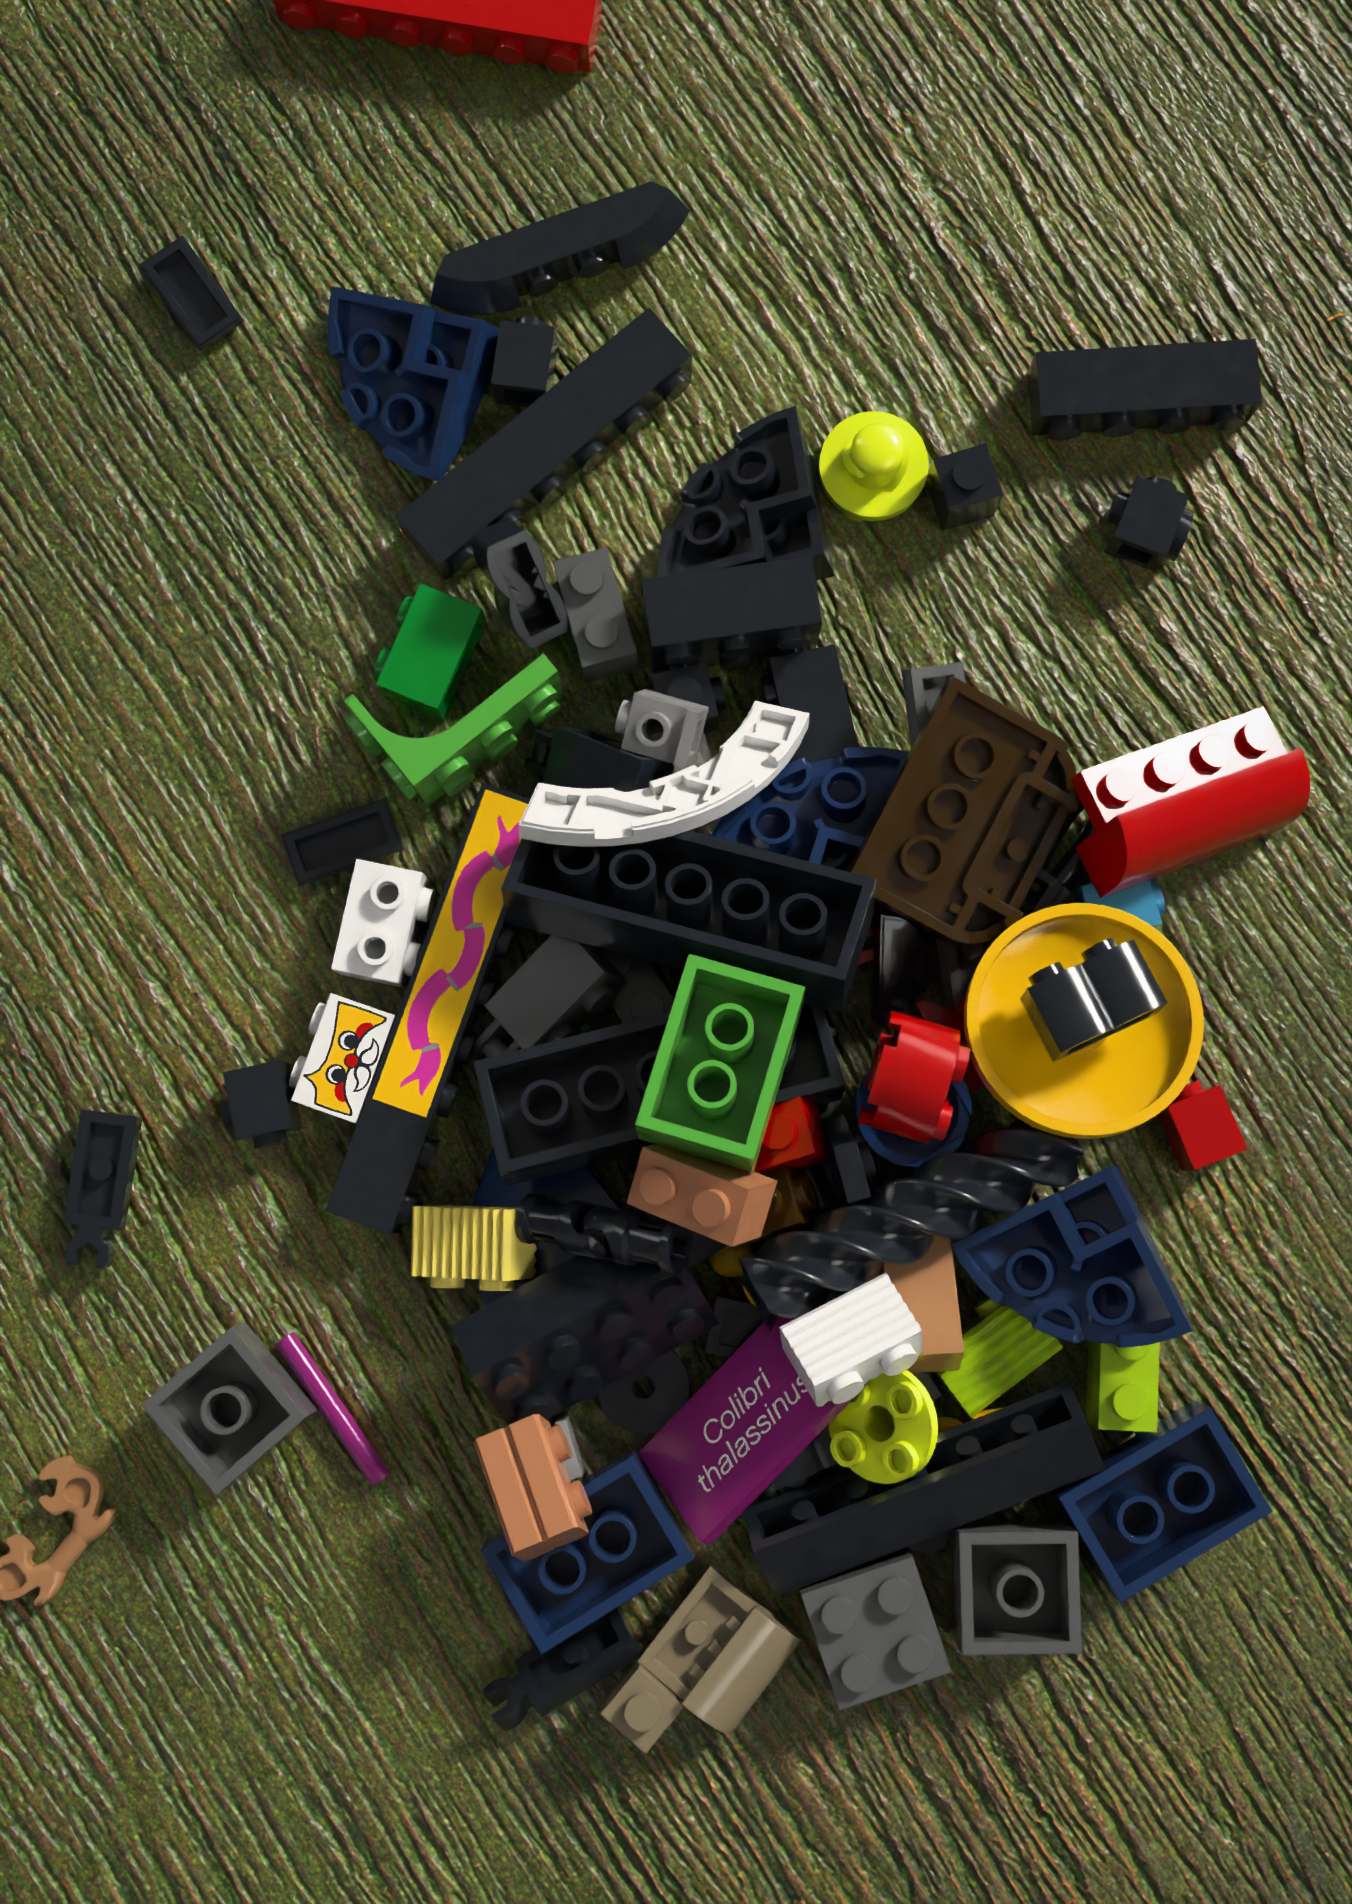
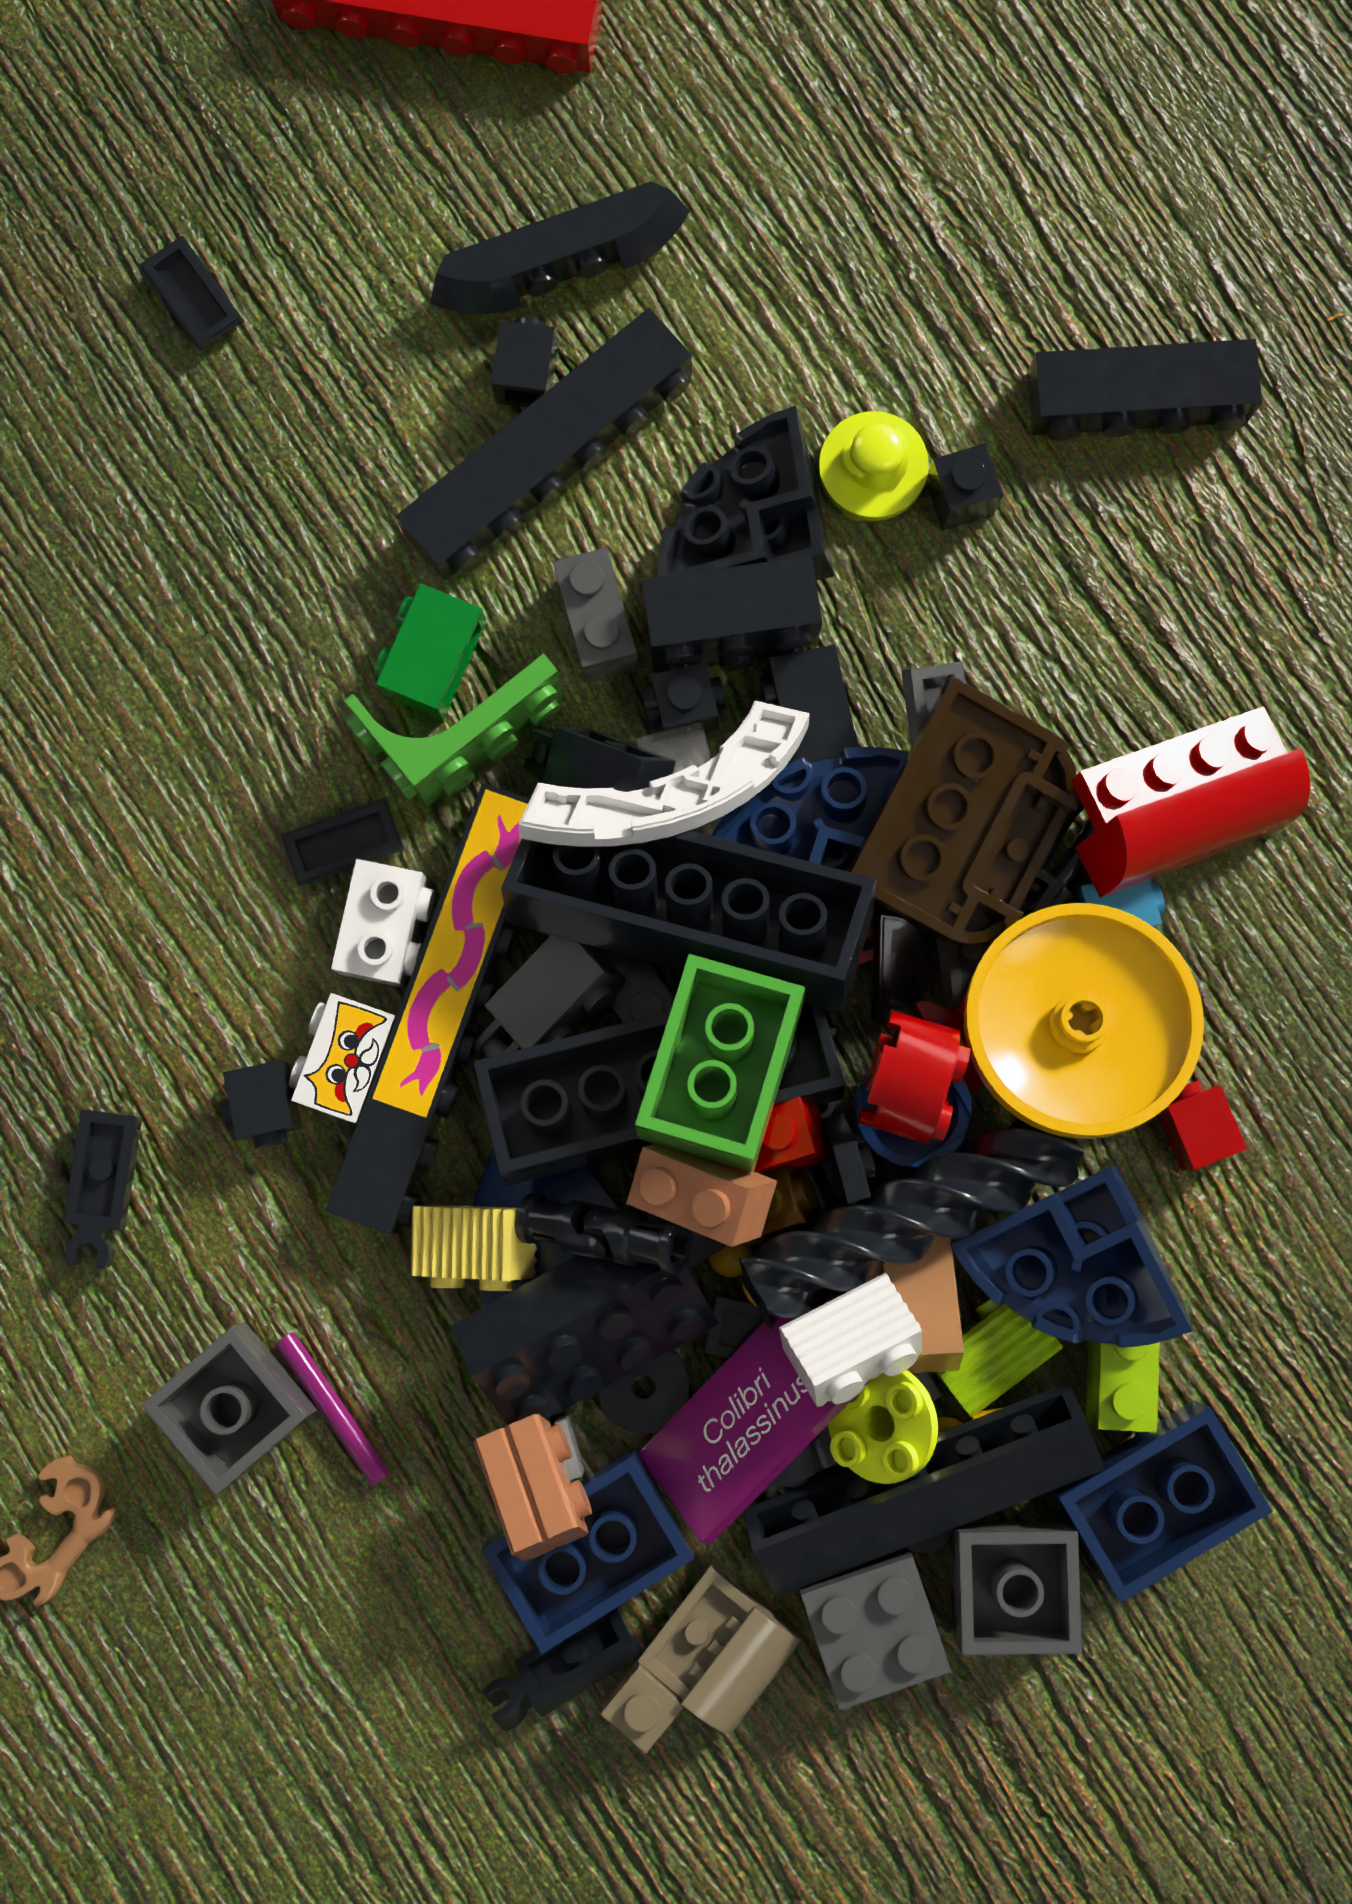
(410, 375): dark blue brick -> none
(521, 593): black brick -> none
(681, 723): light grey brick -> none
(1091, 998): black brick -> none
(1148, 522): black brick -> none

